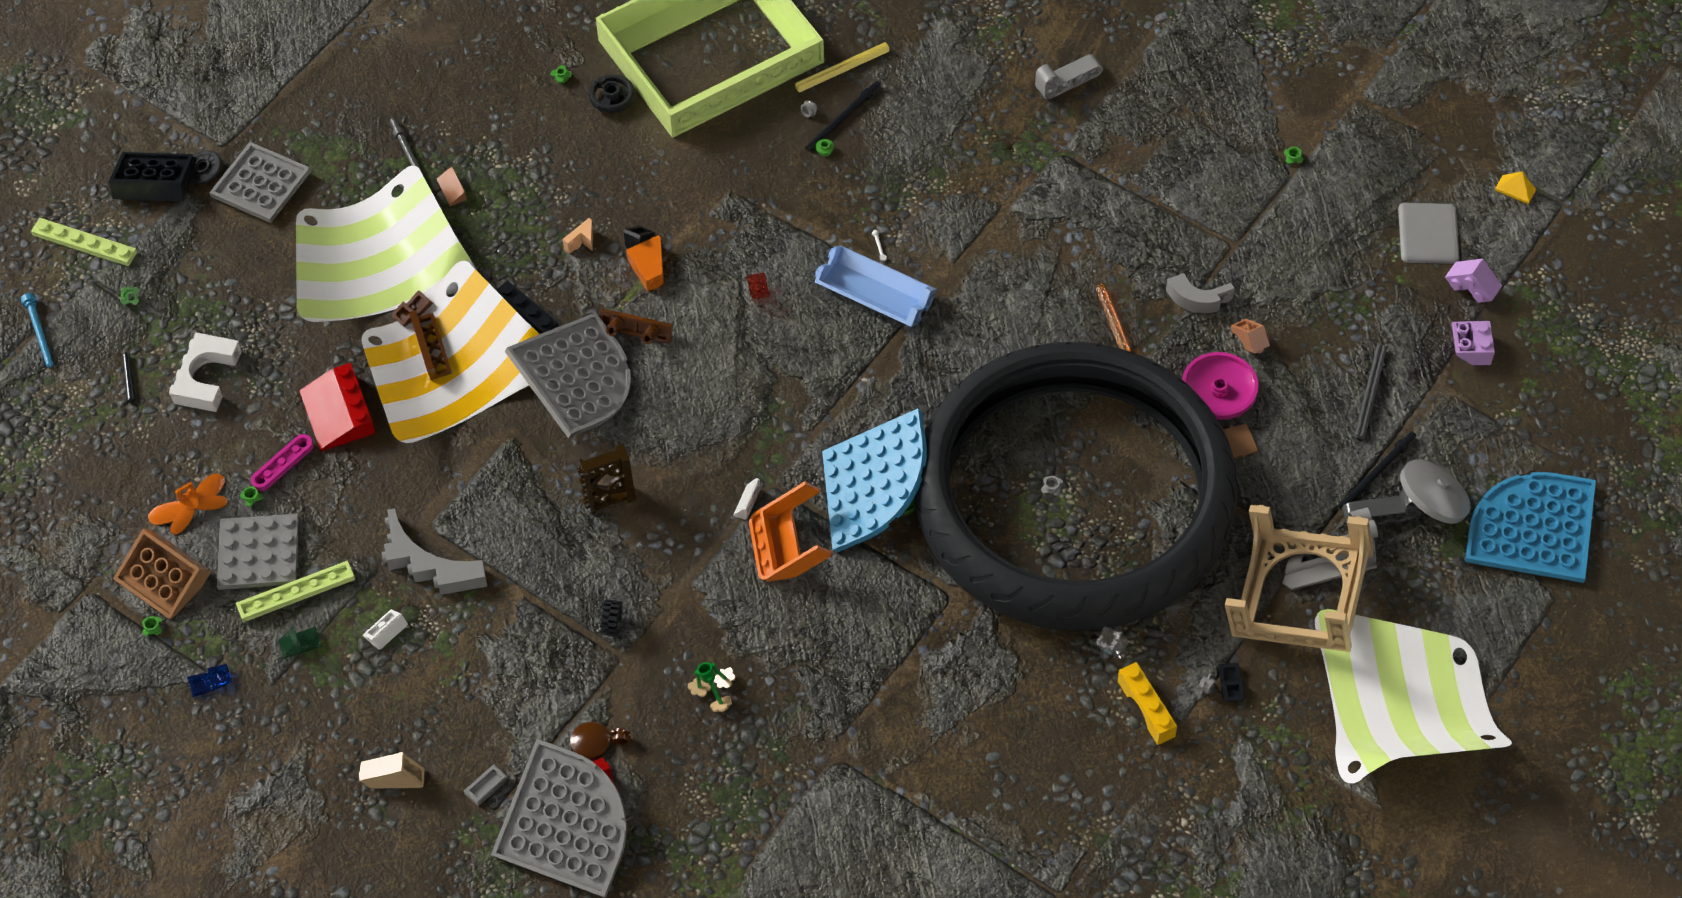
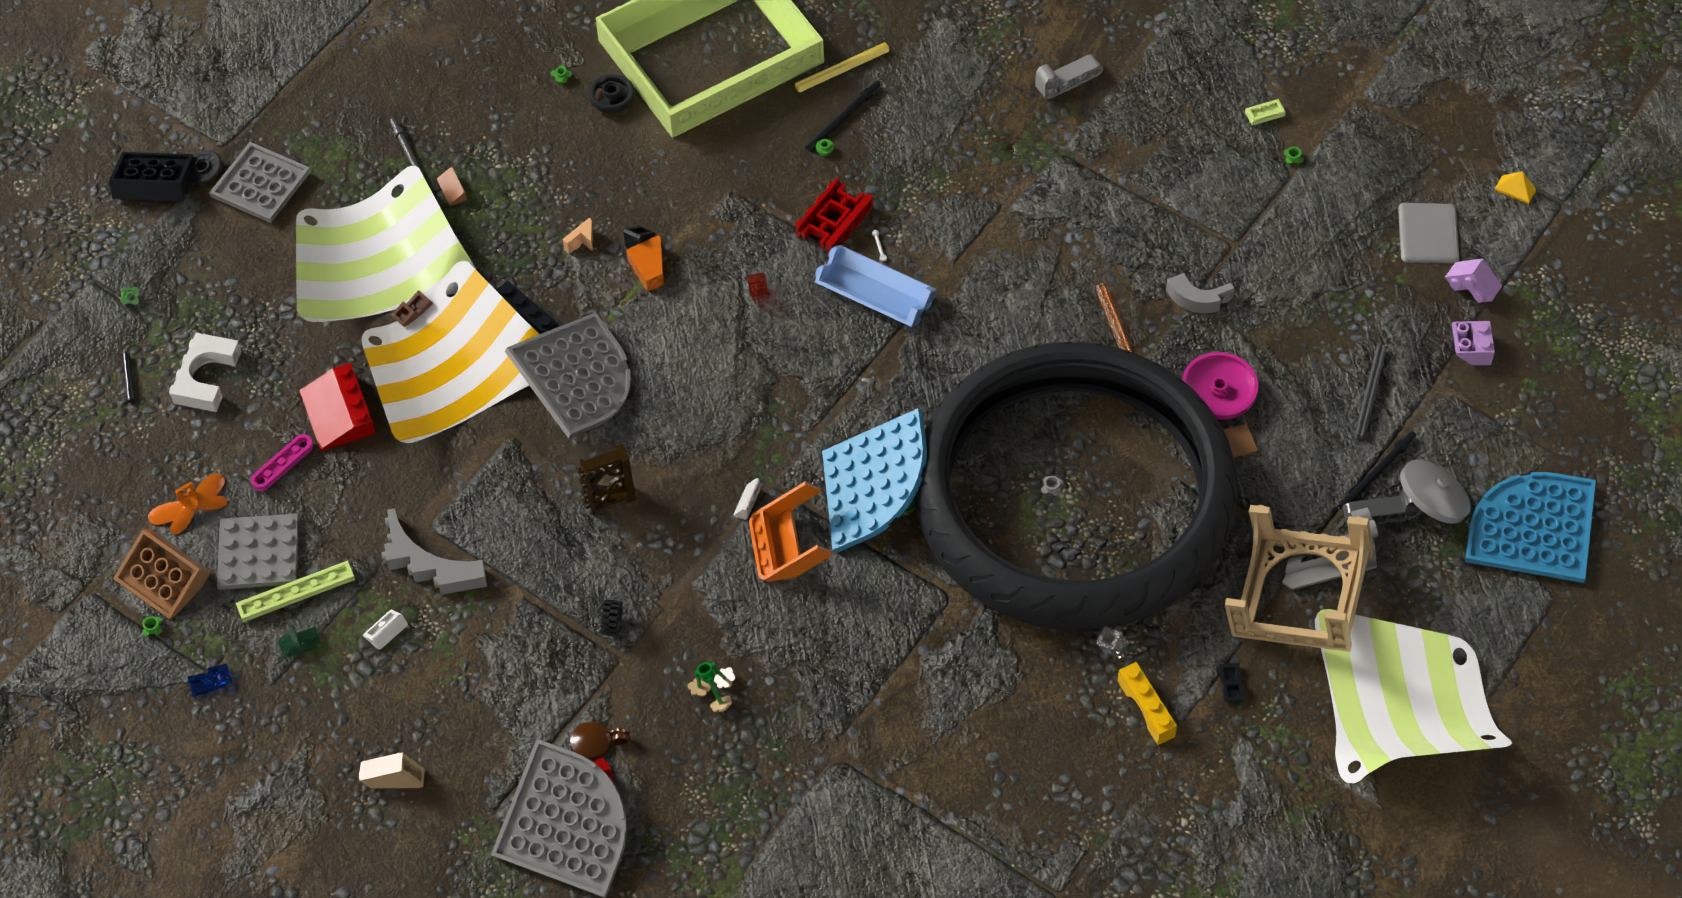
(29, 302): dark azure piece -> none
(84, 242): yellowish green plate -> none
(251, 491): bright green plate -> none
(423, 344): reddish brown fence -> none
(485, 785): light grey tile -> none
(636, 326): reddish brown plate -> none
(808, 109): light grey plate -> none
(844, 225): none -> red fence
(1207, 684): light grey plate -> none
(1251, 335): nougat arch -> none
(1265, 112): none -> yellowish green plate

